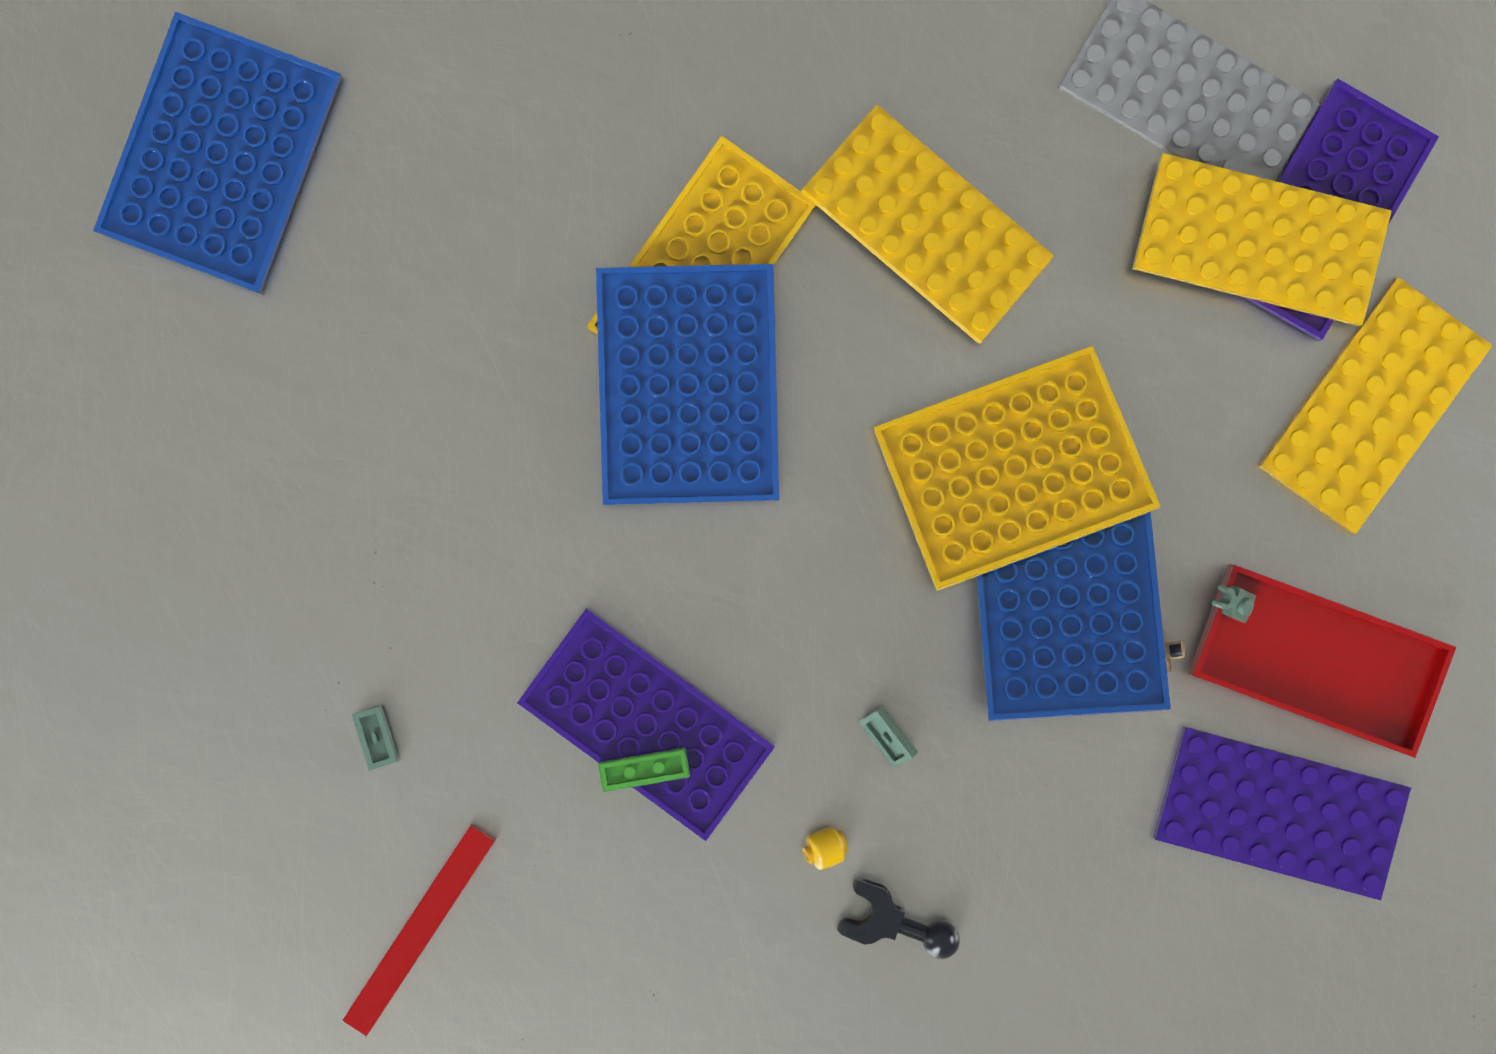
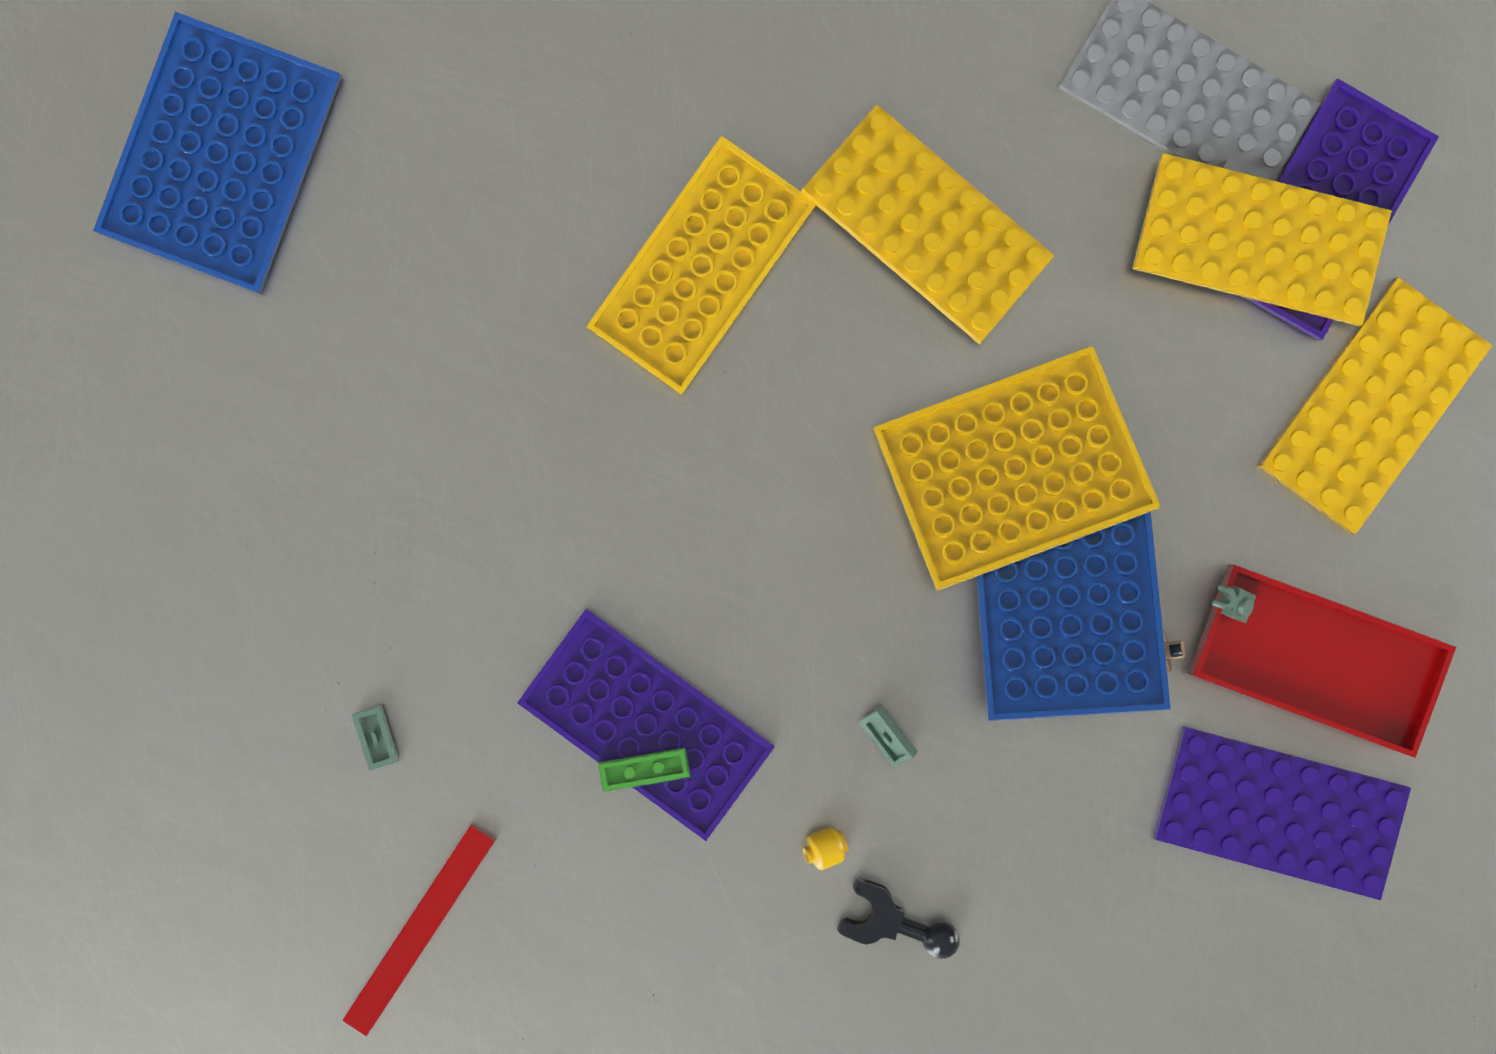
(687, 384): blue plate -> none

